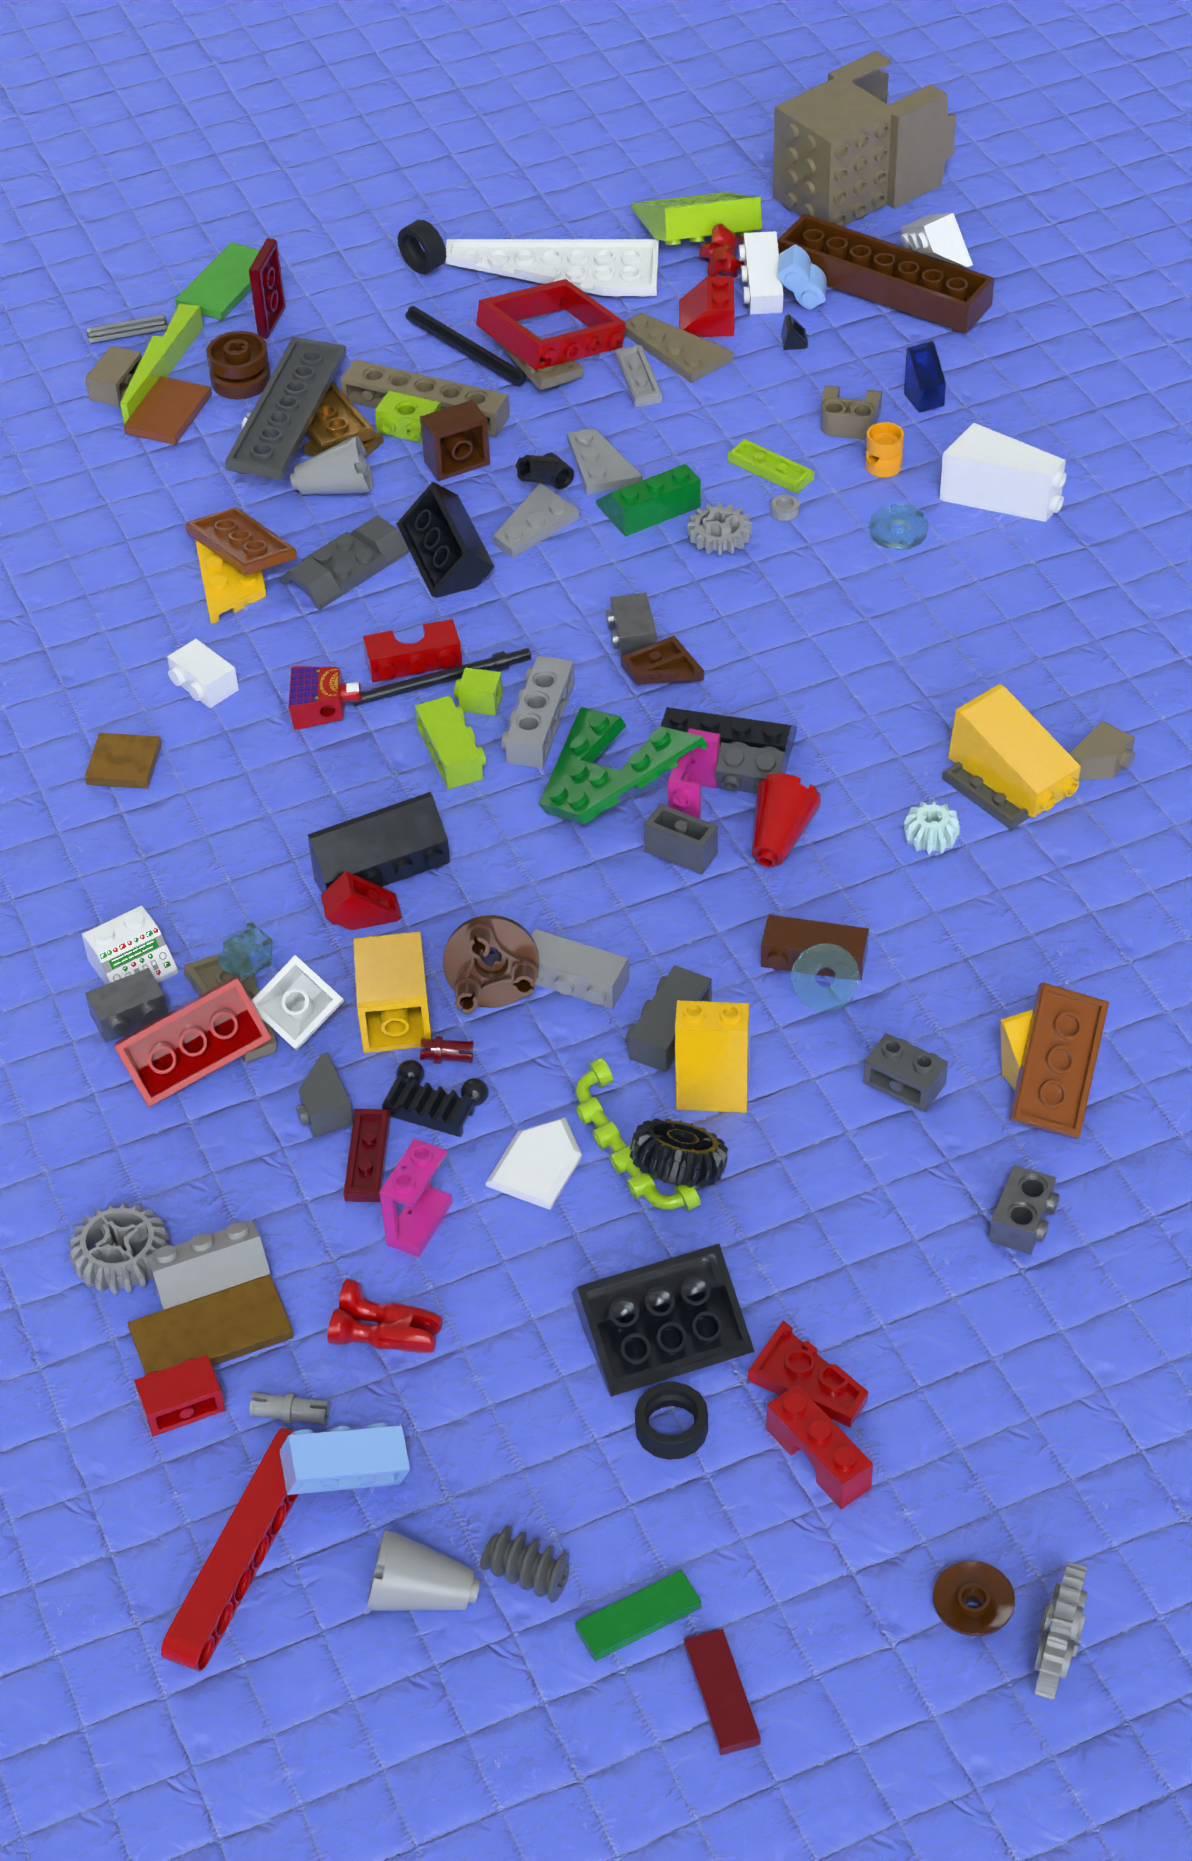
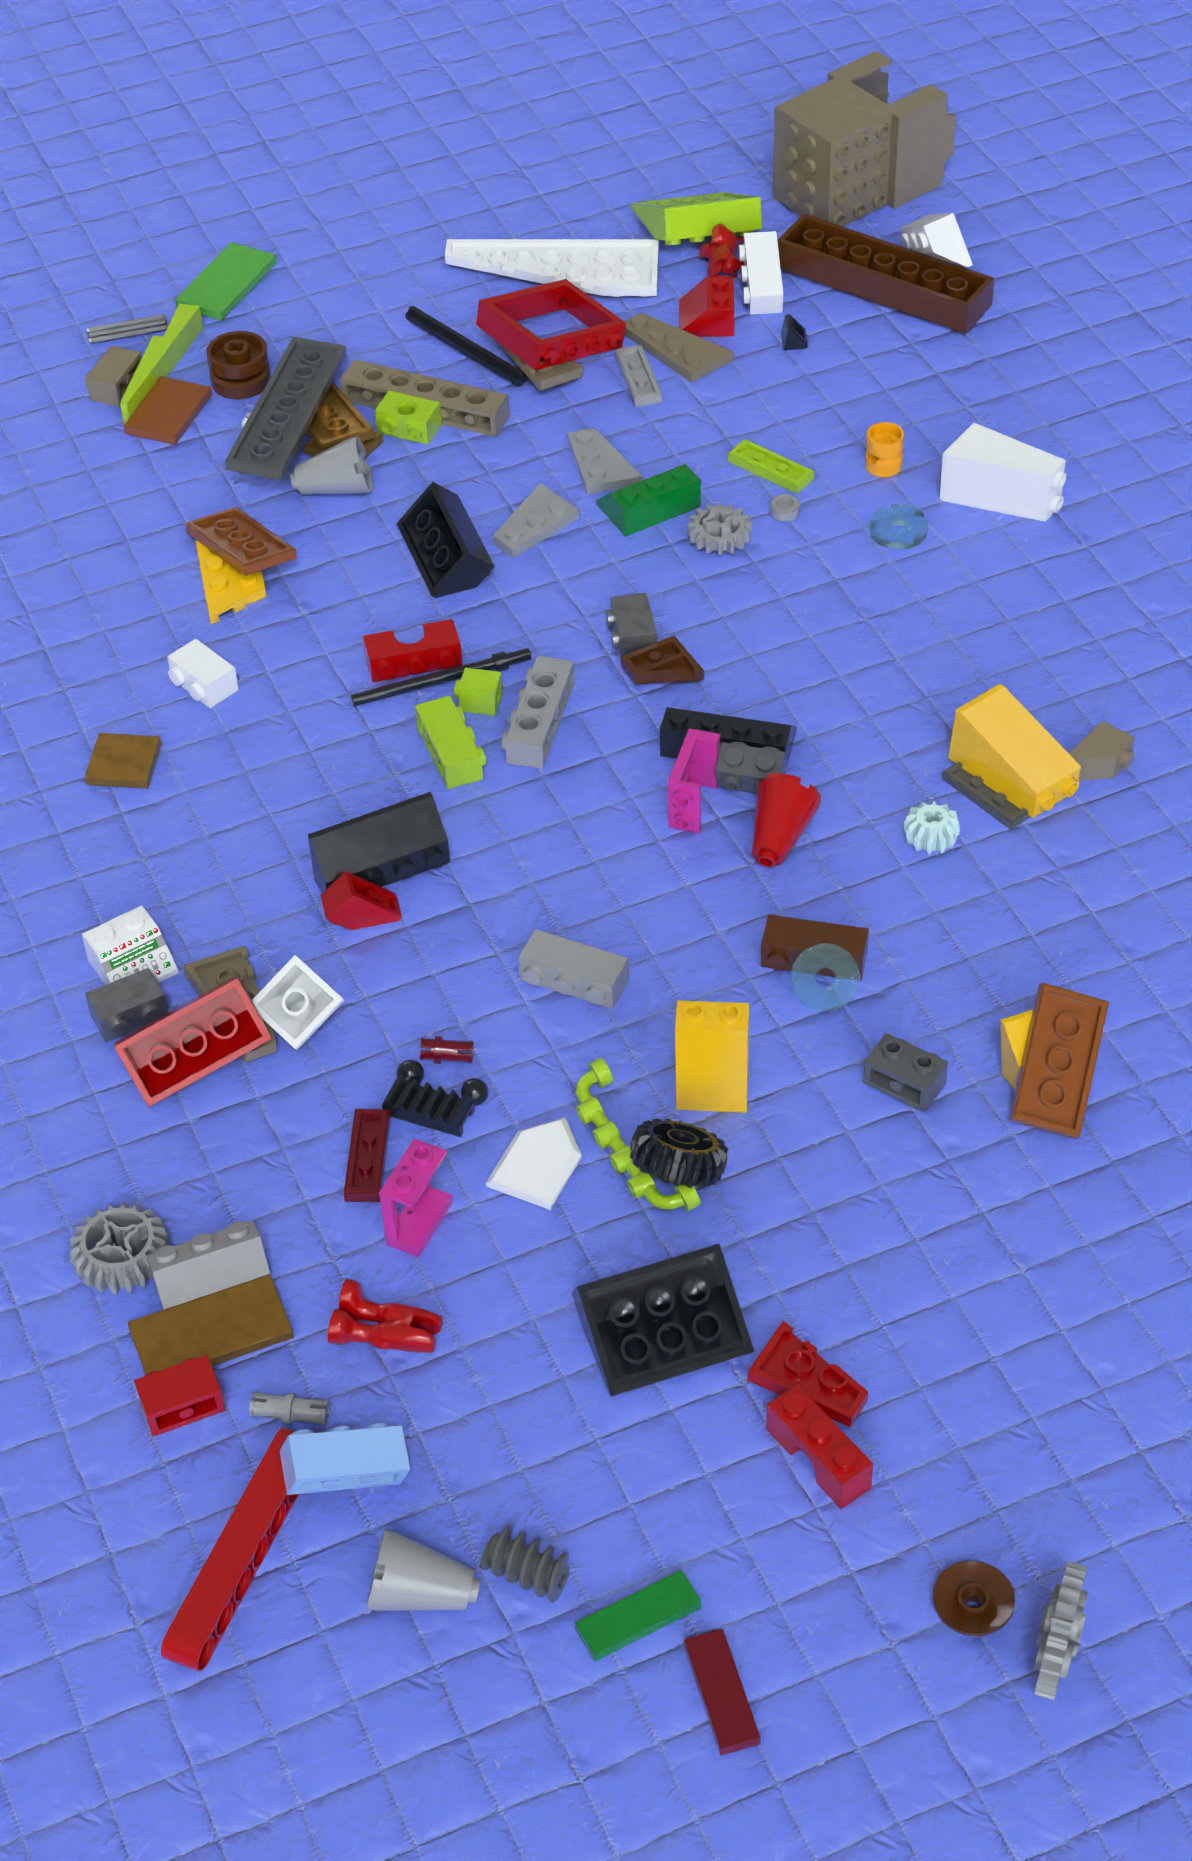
(246, 952): clear light blue brick -> none
(267, 288): dark red tile -> none
(319, 695): red torso -> none
(323, 1099): dark grey slope -> none
(348, 561): dark grey piece -> none
(391, 992): yellow slope -> none
(431, 241): black tyre -> none
(455, 440): reddish brown brick -> none
(488, 978): reddish brown piece -> none
(545, 469): black piece -> none
(585, 789): green wing -> none
(653, 1036): dark grey brick -> none
(668, 1395): black tyre -> none
(681, 838): dark grey brick -> none
(802, 277): light blue brick -> none
(847, 416): dark tan piece -> none
(924, 377): clear blue slope -> none
(1023, 1210): flat silver brick -> none

